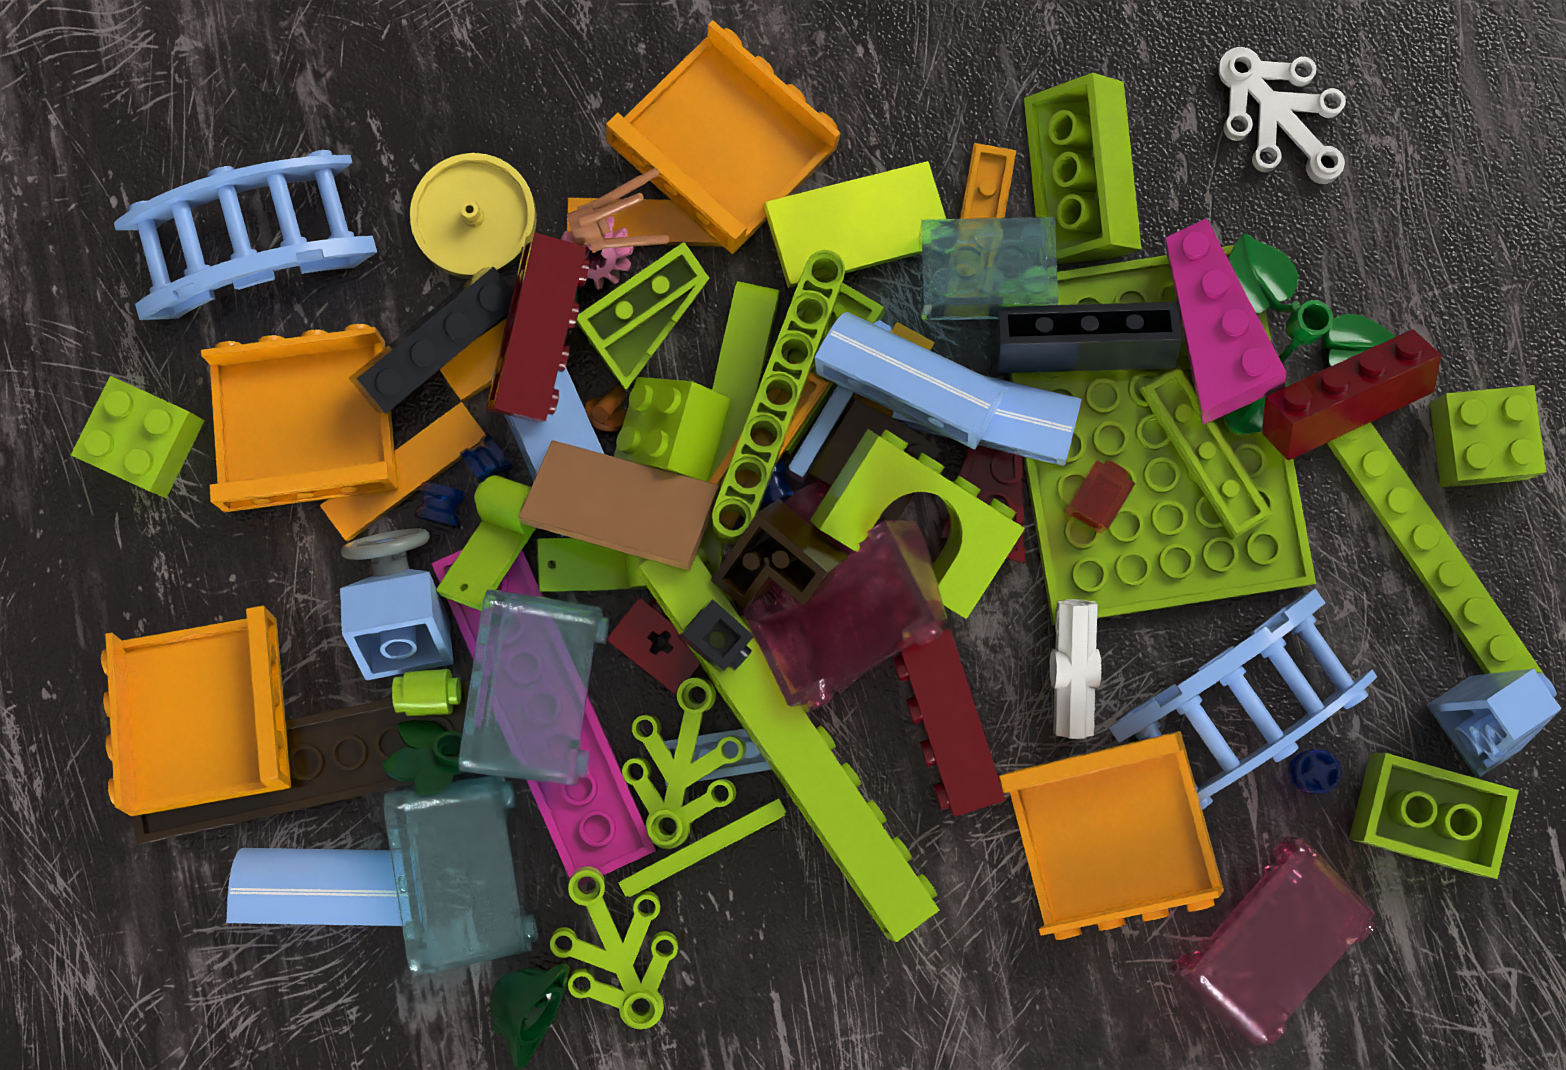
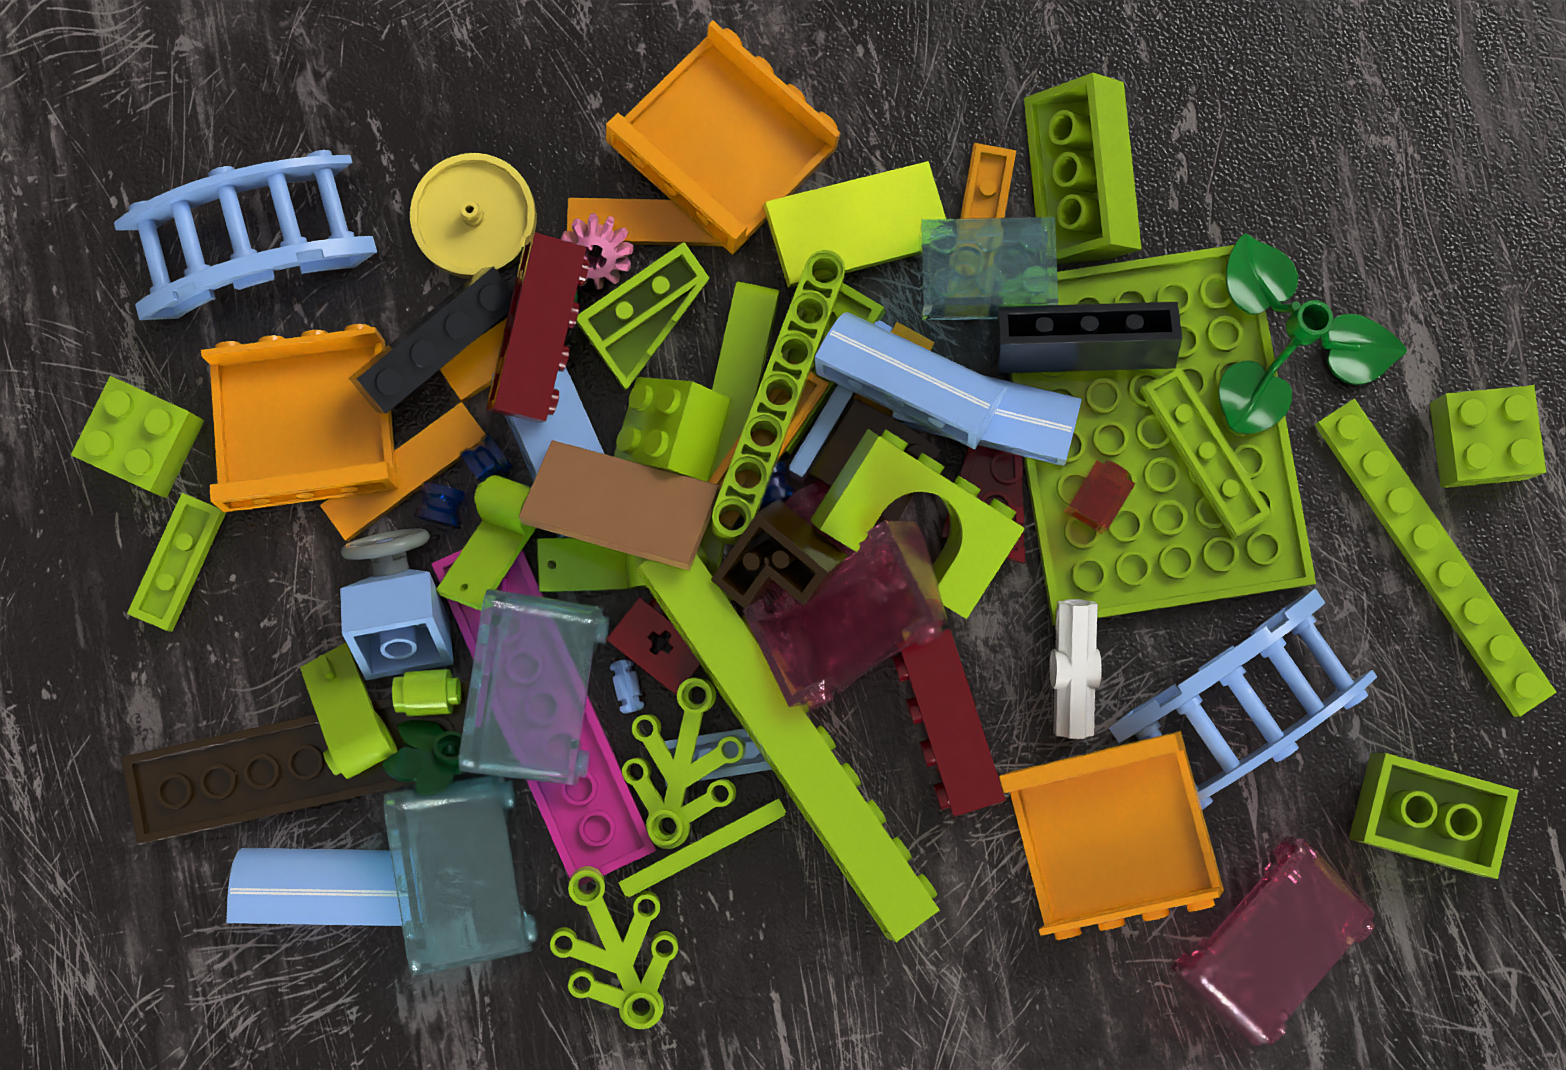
(176, 562): none -> lime plate
(196, 715): light orange panel -> none
(345, 713): none -> lime door
(525, 1007): dark green hat -> none
(590, 220): nougat plant -> none
(607, 412): dark orange plate -> none
(626, 686): none -> light blue piece
(716, 619): black brick -> none
(1222, 333): dark pink wedge -> none
(1277, 109): white plant -> none
(1324, 769): clear blue wheel -> none
(1350, 394): dark red brick -> none
(1495, 715): light blue wedge -> none

